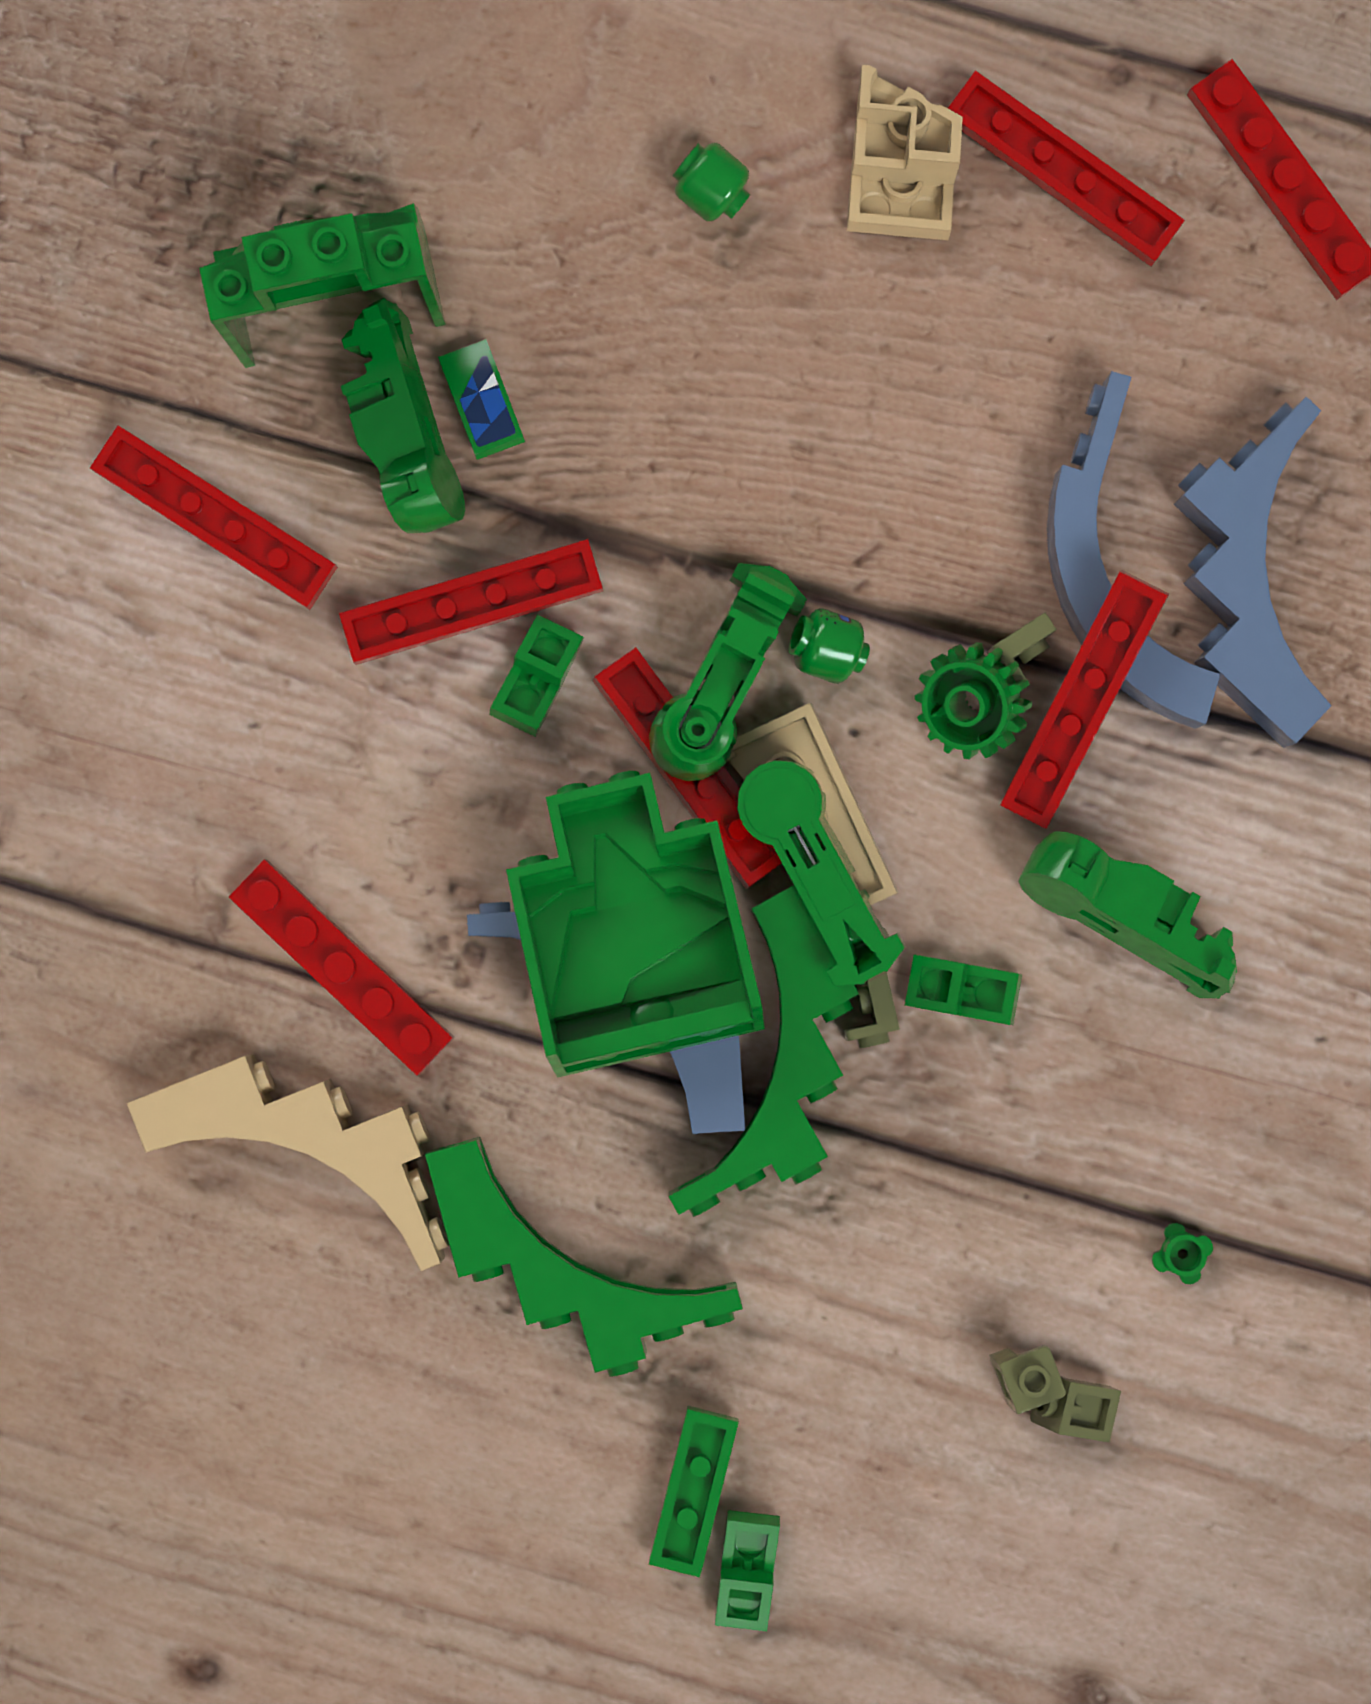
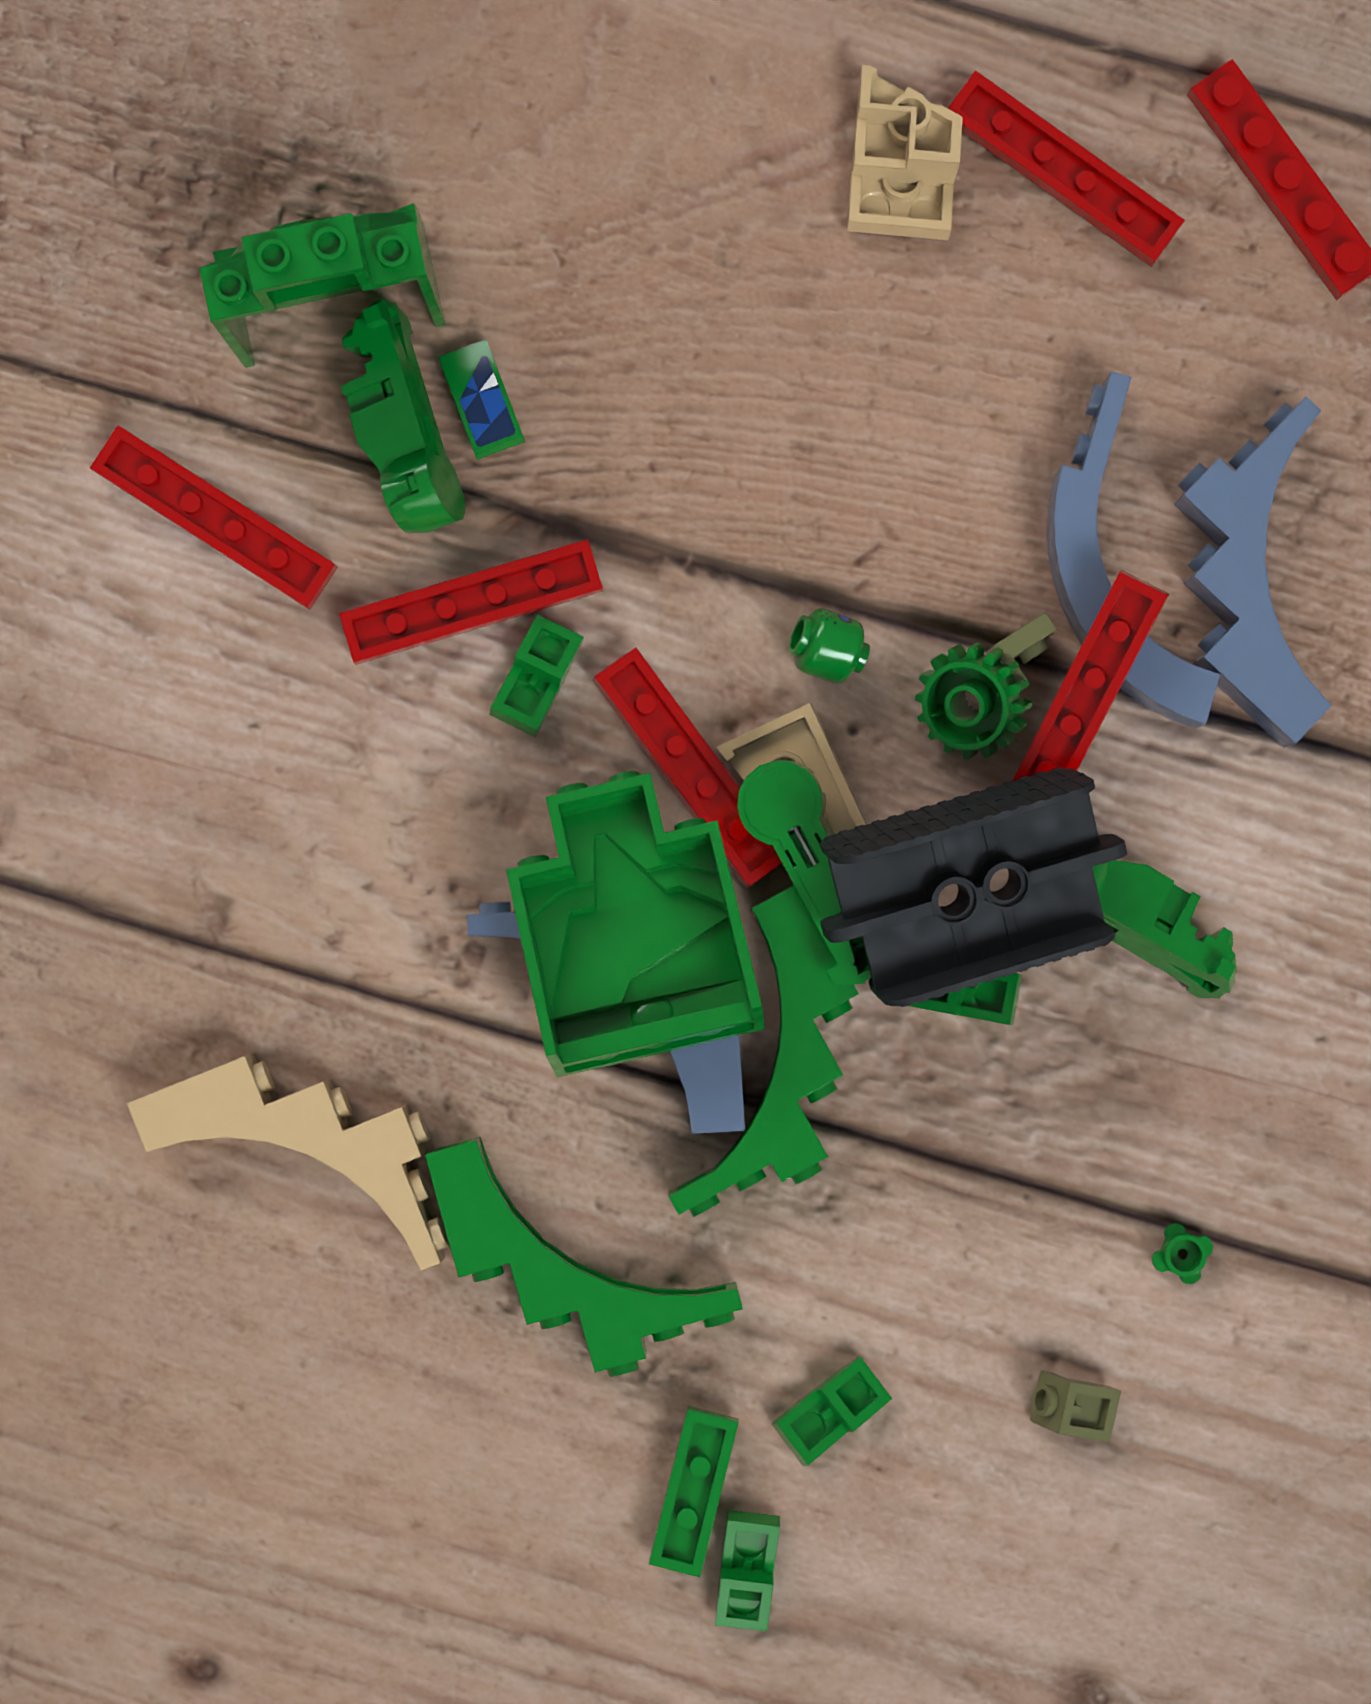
(341, 967): red plate -> none
(698, 728): green piece -> none
(712, 182): green head -> none
(831, 1411): none -> green slope
(877, 1000): olive bracket -> none
(898, 866): none -> black piece
(1028, 1378): olive bracket -> none

